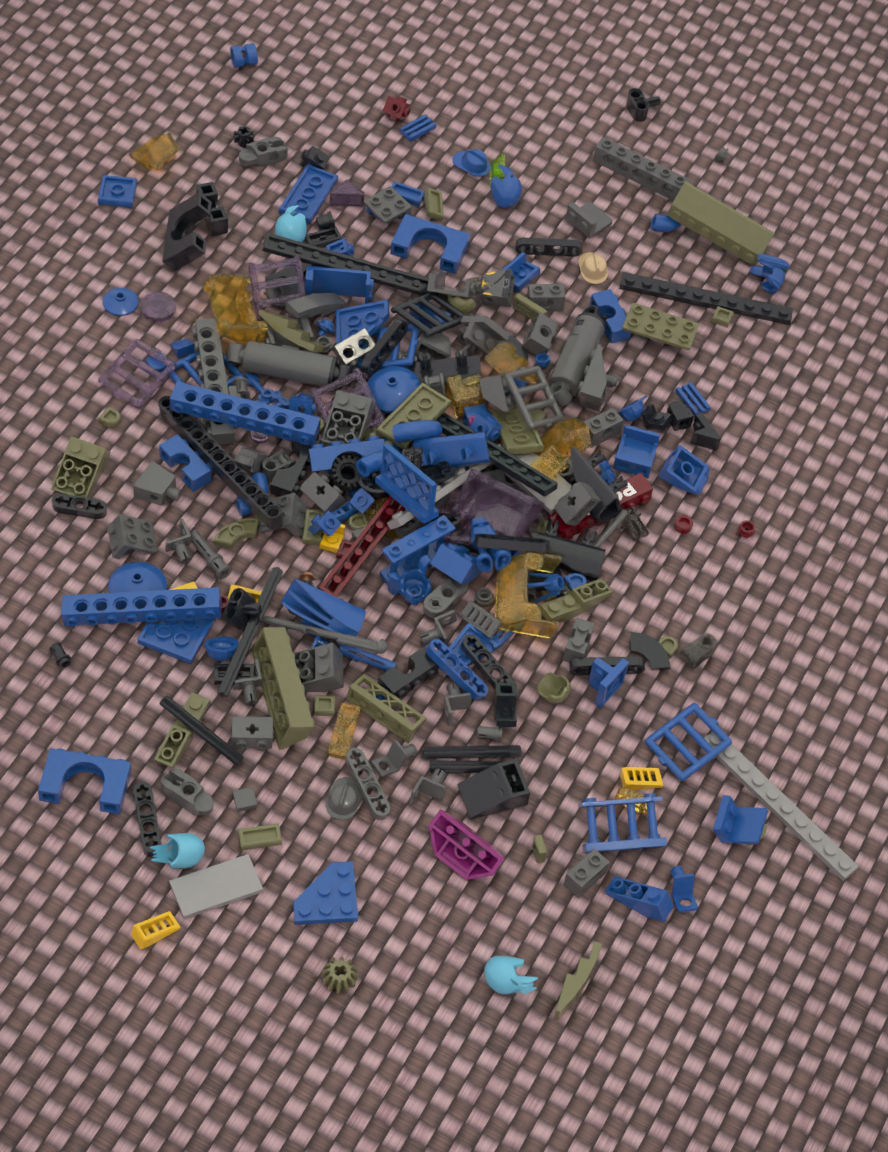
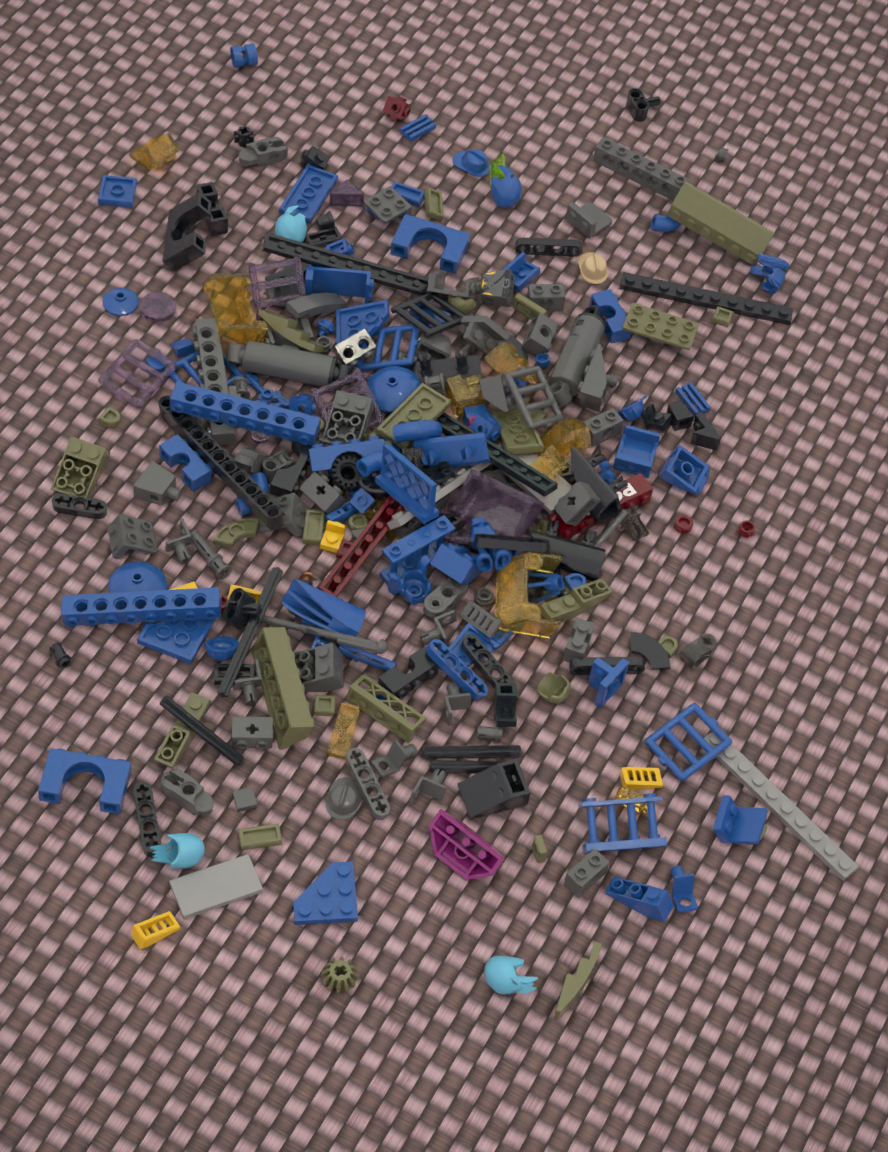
(325, 522): blue bracket -> none
(373, 360): black beam -> none

